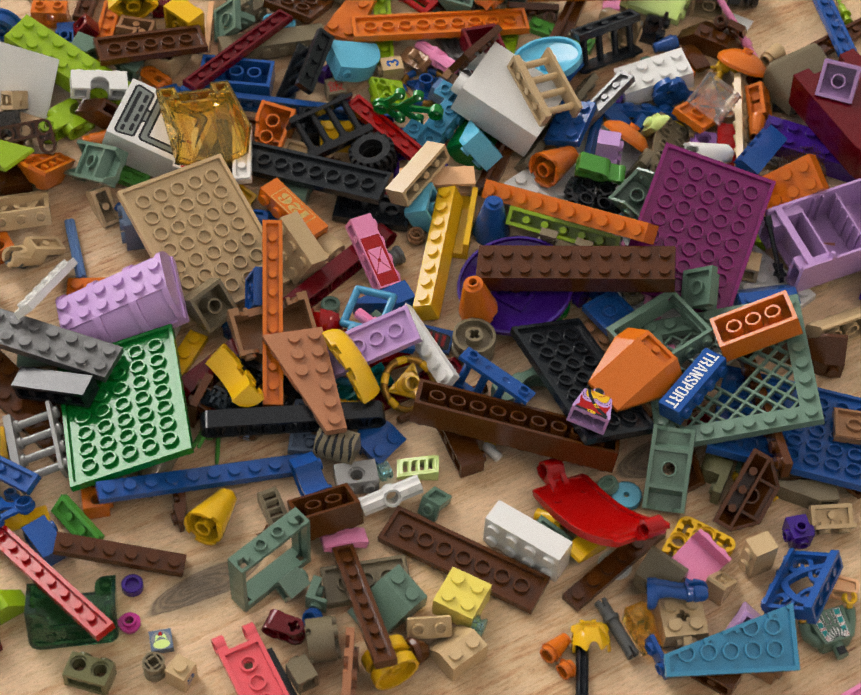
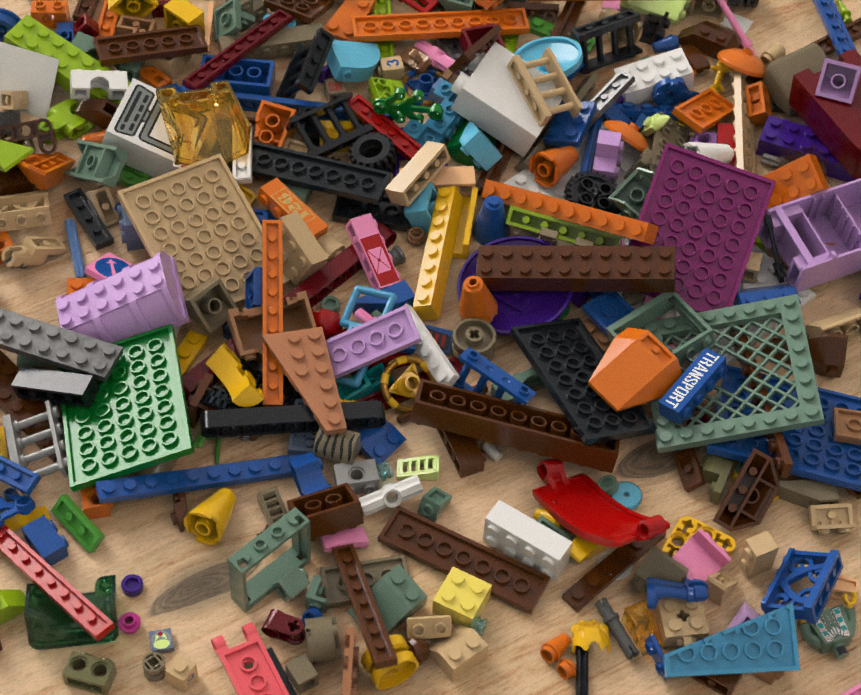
(42, 289): white plate -> none
(88, 219): none -> black plate
(105, 266): none -> tile
(119, 554): reddish brown plate -> none
(351, 358): yellow brick -> none
(591, 410): lavender torso -> none
(599, 168): bright green piece -> none
(669, 491): sand green piece -> none
(701, 287): sand green bracket -> none
(714, 98): clear piece -> none
(734, 28): reddish brown plate -> none
(755, 124): orange cone -> none
(756, 325): orange brick -> none
(760, 150): blue brick -> none
(798, 531): dark purple brick -> none

